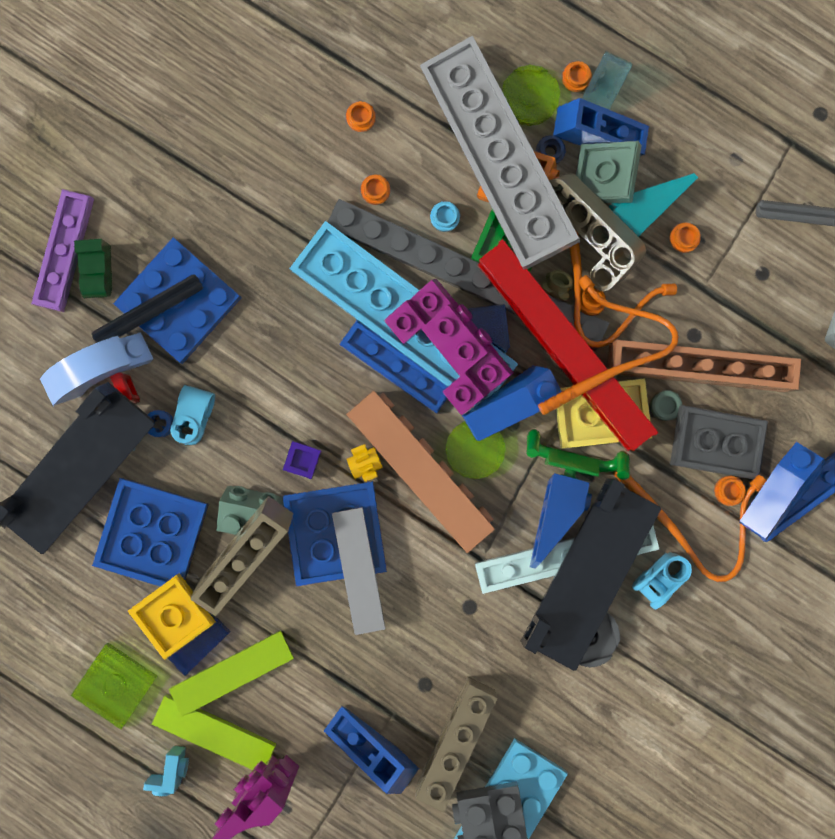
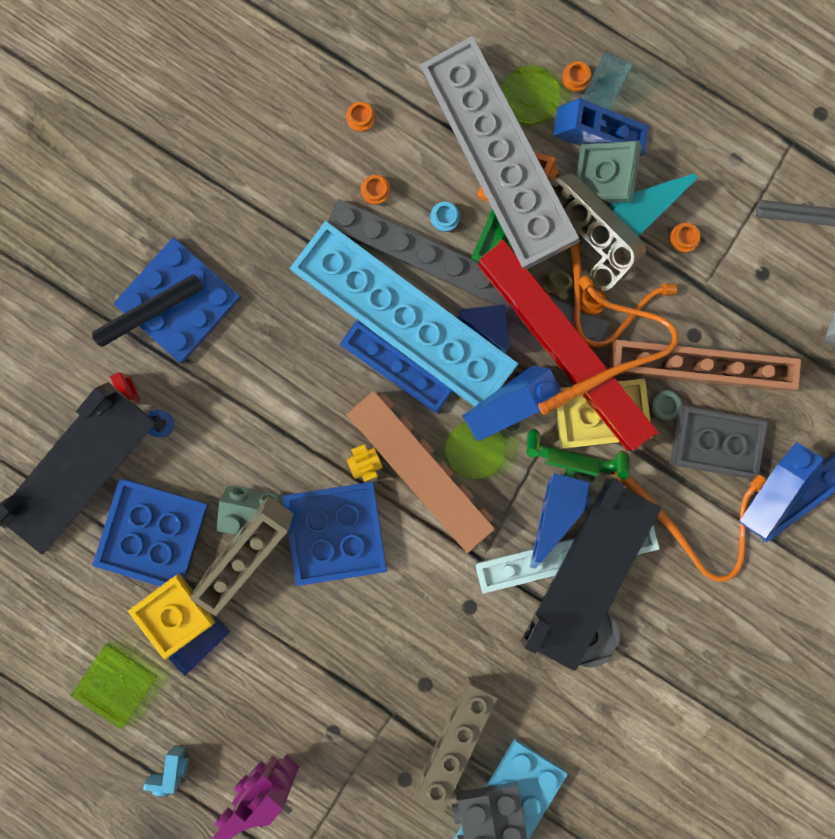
(60, 255): medium lavender tile -> none
(93, 364): light blue arch -> none
(94, 268): dark green leg -> none
(192, 411): medium azure piece -> none
(214, 734): lime tile -> none
(231, 673): lime tile -> none
(302, 460): dark purple plate -> none
(358, 571): light grey tile -> none
(371, 752): blue slope -> none
(457, 340): magenta bracket -> none
(555, 143): dark blue plate -> none
(661, 580): medium azure piece -> none
(730, 490): orange plate -> none

